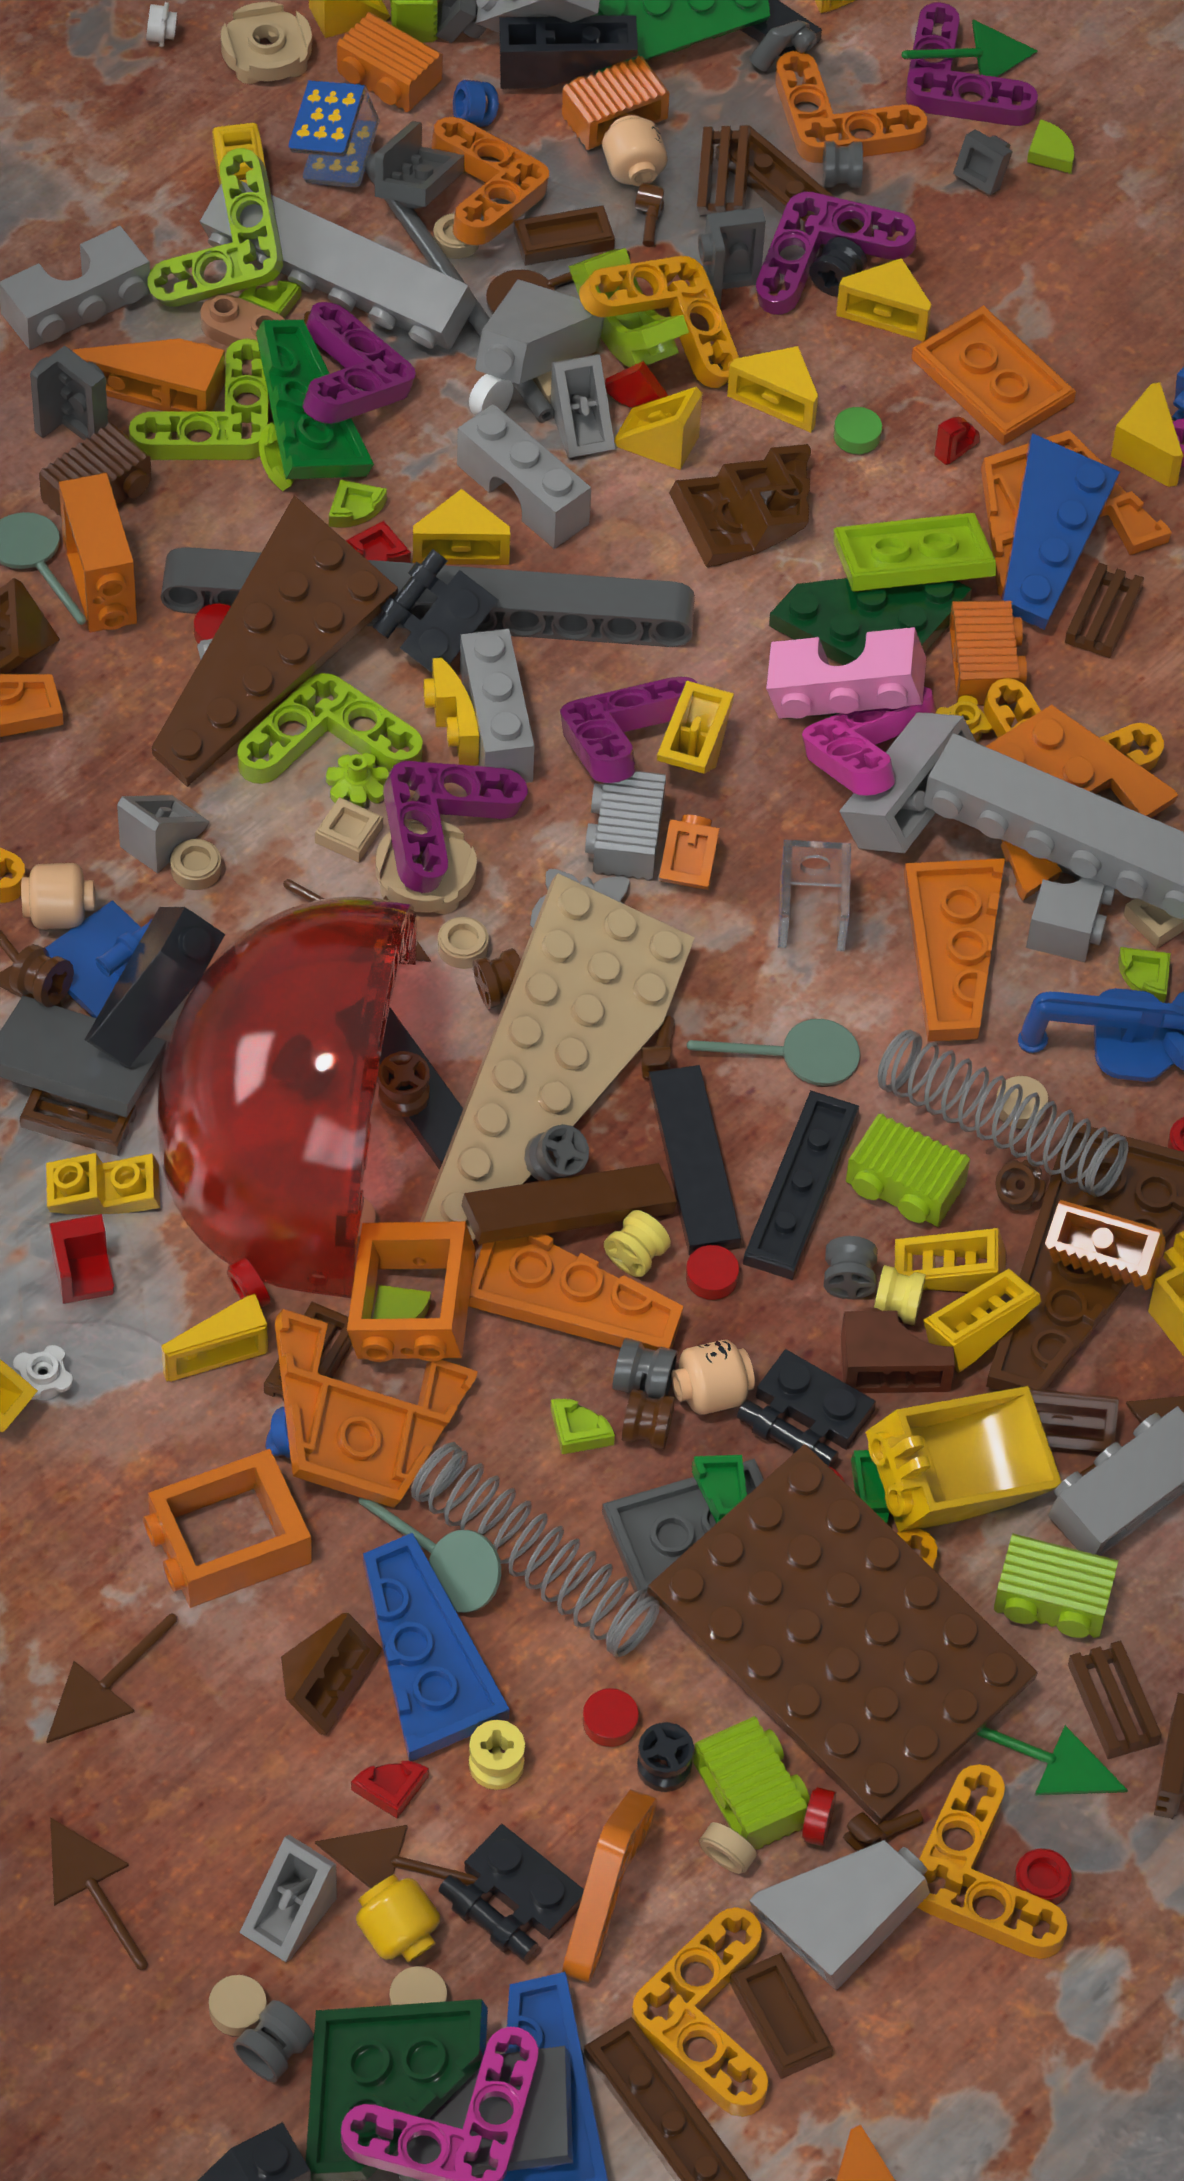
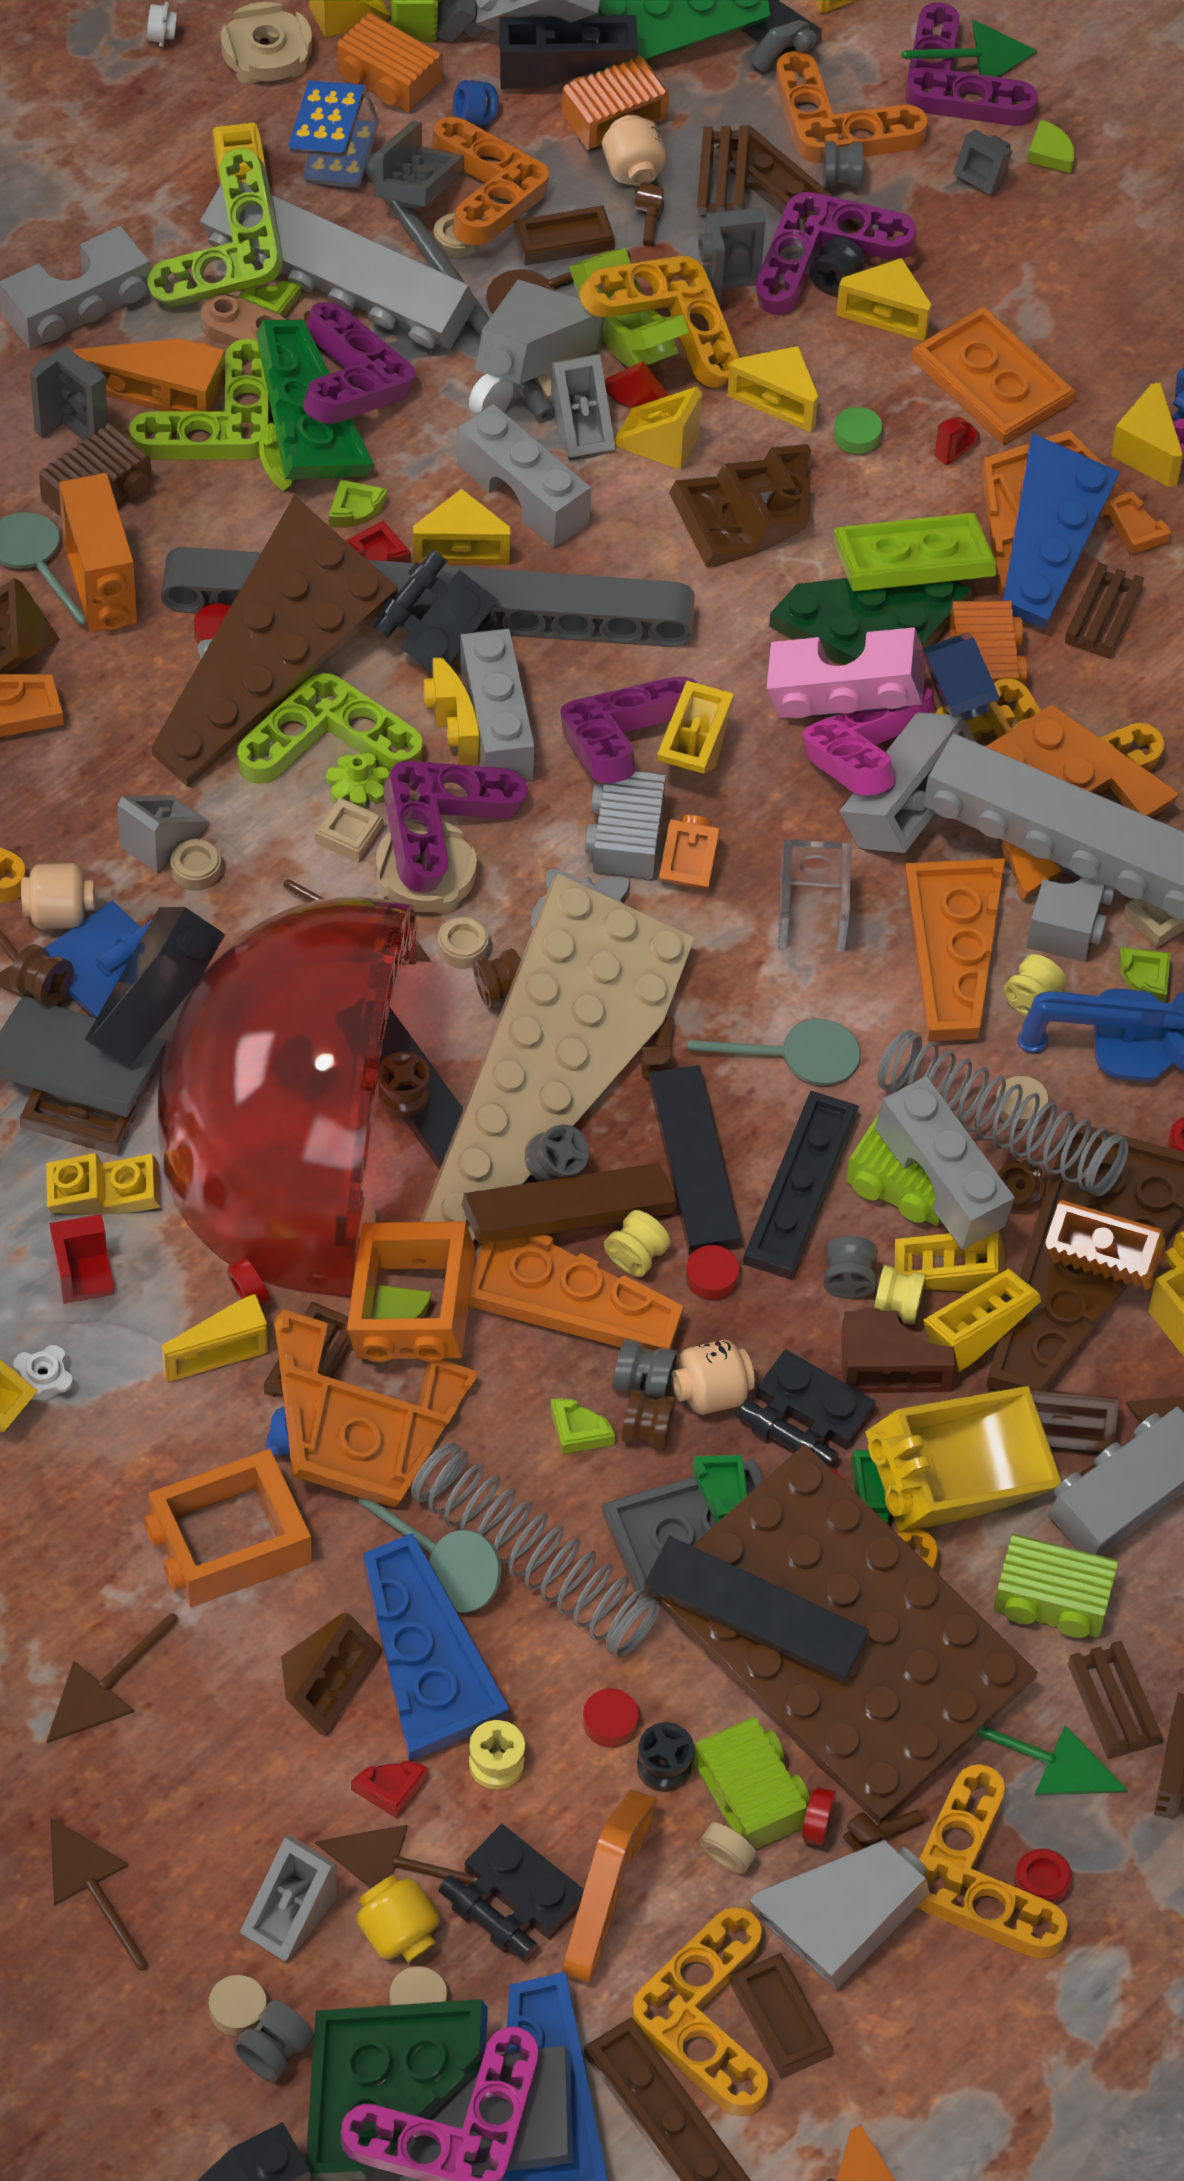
(756, 1609): none -> black tile
(960, 676): none -> dark blue slope
(966, 1187): none -> light grey arch
(1035, 976): none -> light yellow wheel

